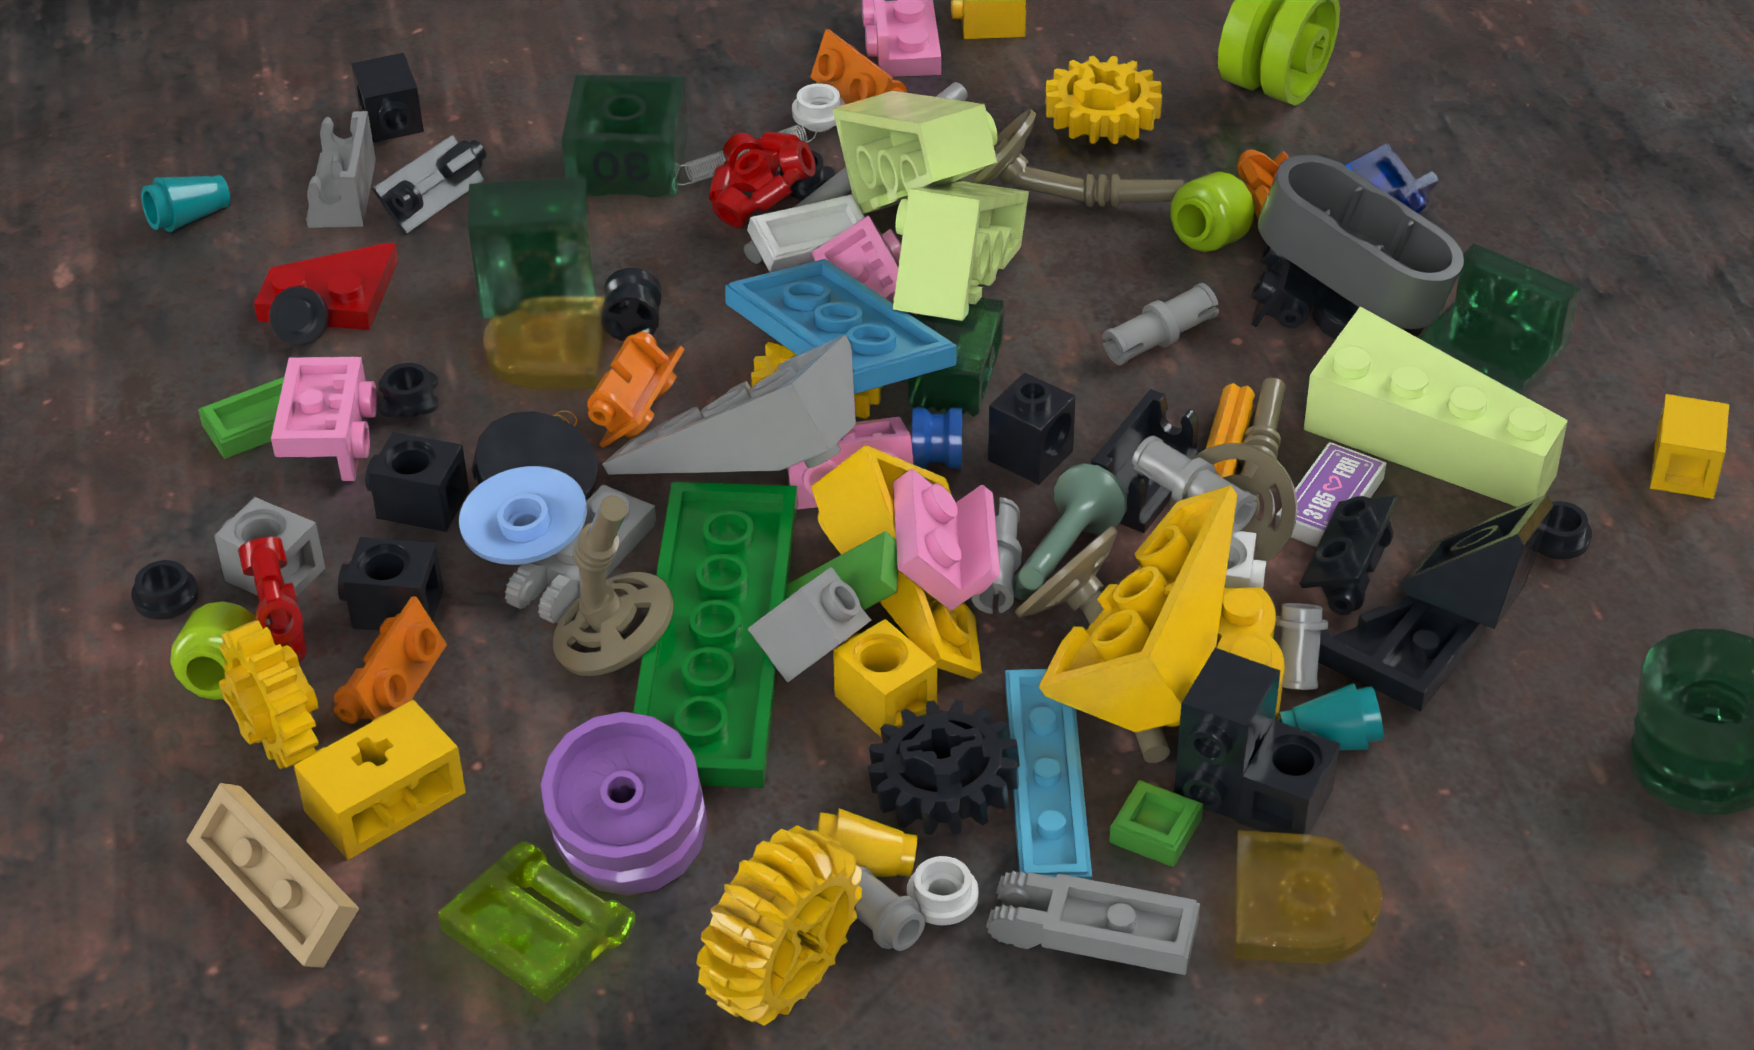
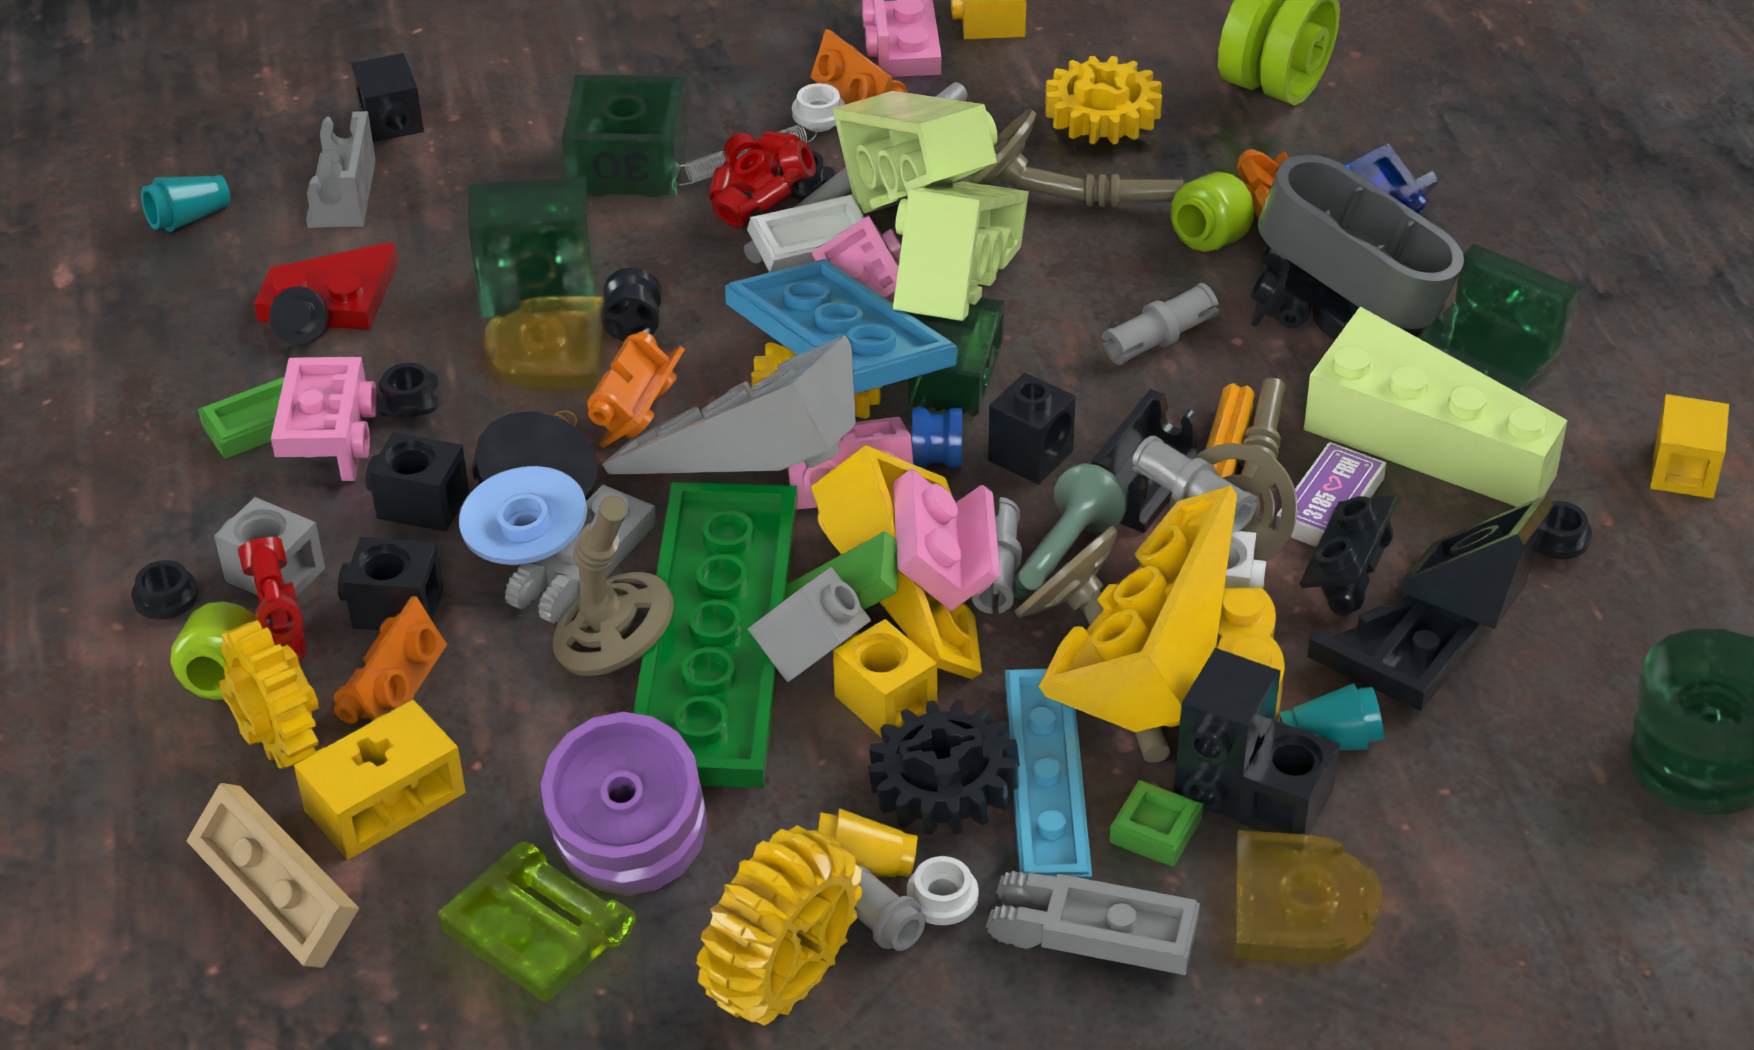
(431, 182): hinge -> none
(1300, 643): light grey pin -> none

